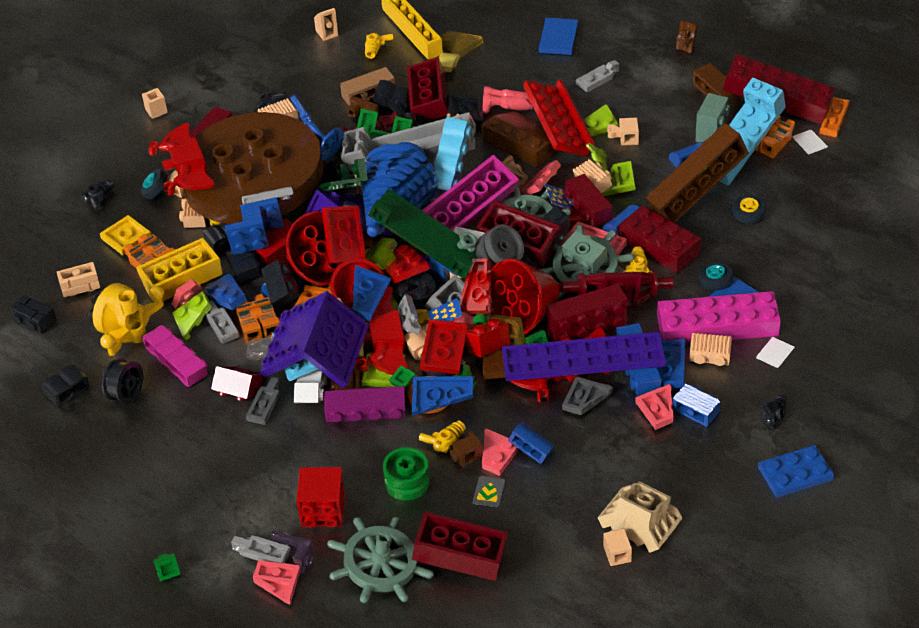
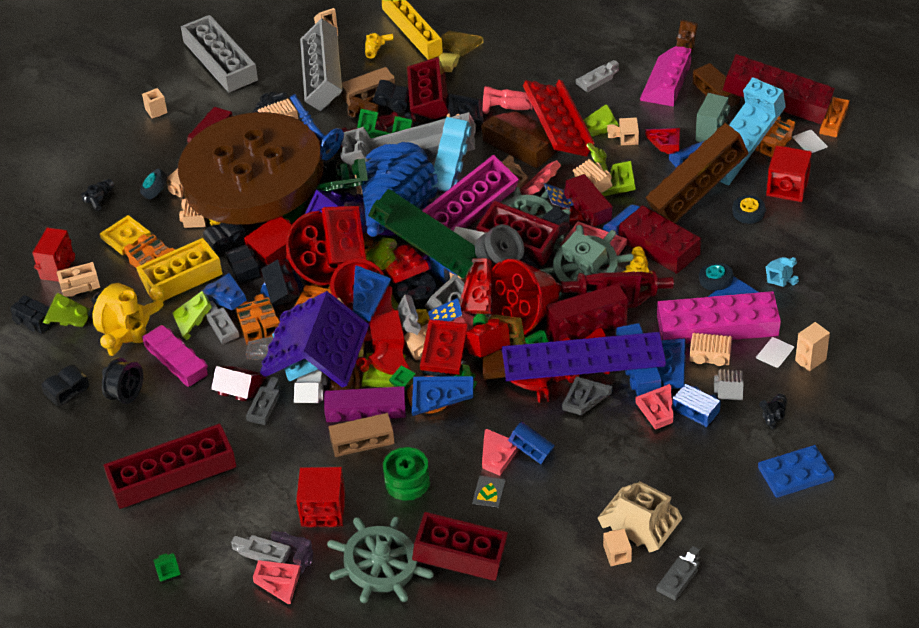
(53, 253): none -> red brick
(66, 312): none -> lime wing
(169, 466): none -> dark red brick
(185, 158): red torso -> none
(185, 293): coral wing -> none
(219, 53): none -> light grey brick
(257, 219): blue bracket -> none
(282, 193): light grey hinge -> none
(321, 65): none -> light grey brick
(361, 435): none -> medium nougat brick
(444, 440): yellow piece -> none
(467, 450): reddish brown brick -> none
(470, 238): sand green plate -> none
(558, 36): blue tile -> none
(665, 140): none -> red wing
(667, 76): none -> dark pink slope
(679, 574): none -> dark grey hinge
(729, 384): none -> light grey brick
(780, 271): none -> medium azure piece
(789, 173): none -> red brick
(812, 346): none -> light nougat brick

